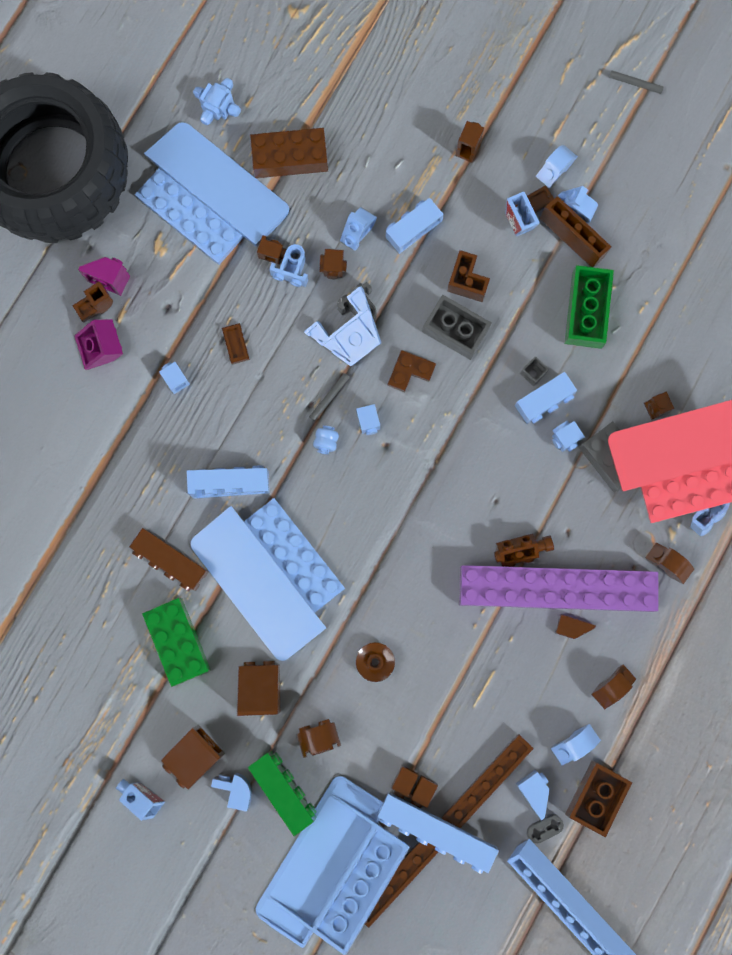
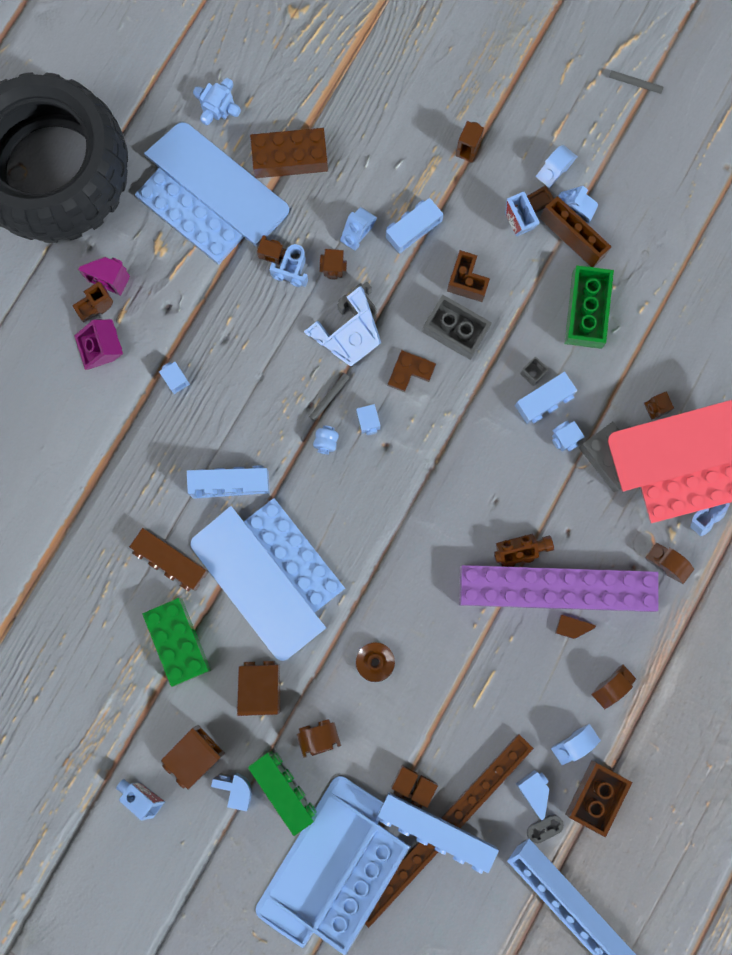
(235, 343): reddish brown tile -> none

